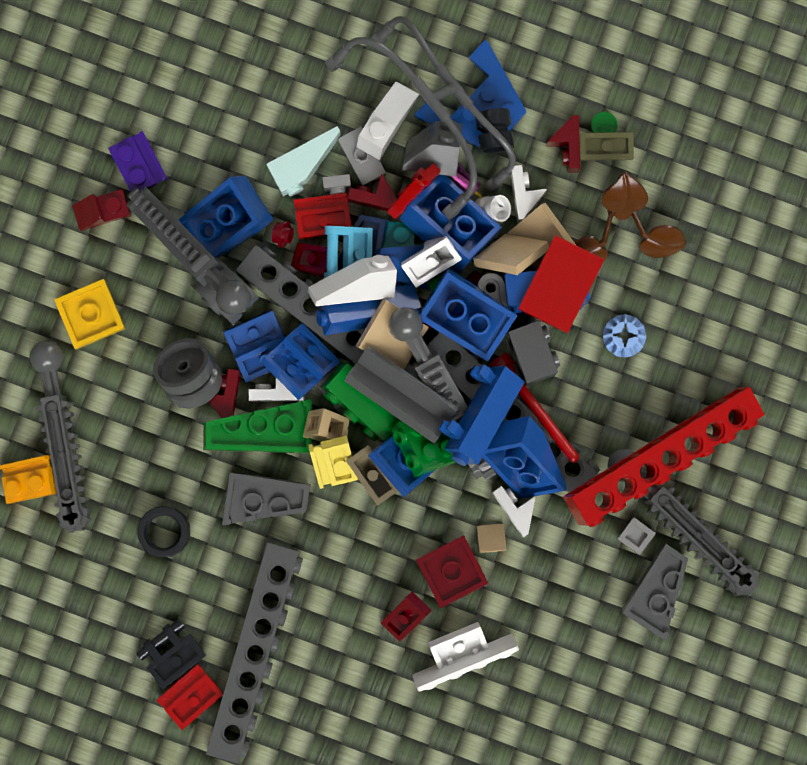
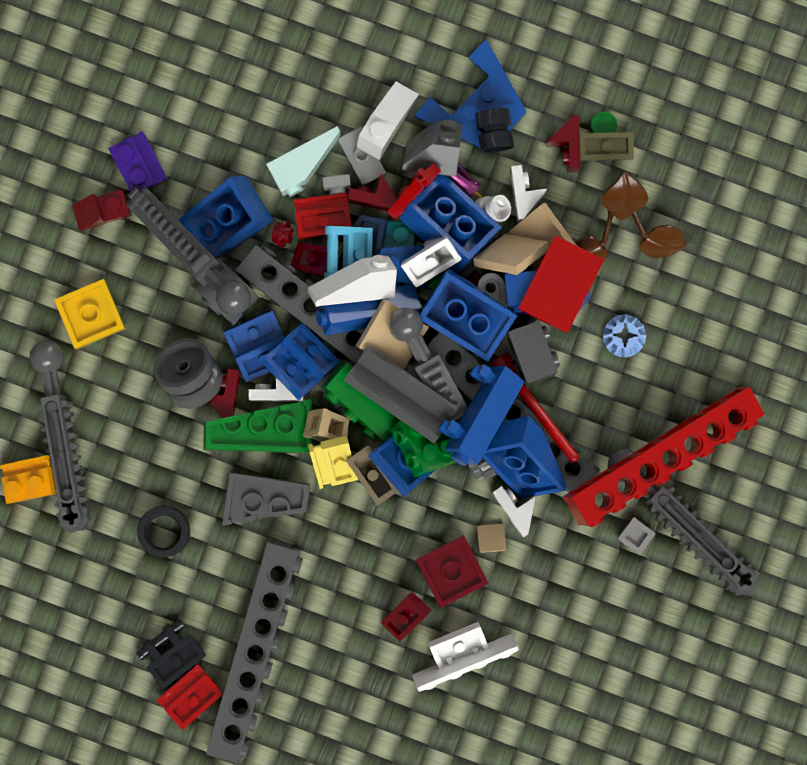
(433, 100): dark grey bar -> none
(656, 592): dark grey wing -> none

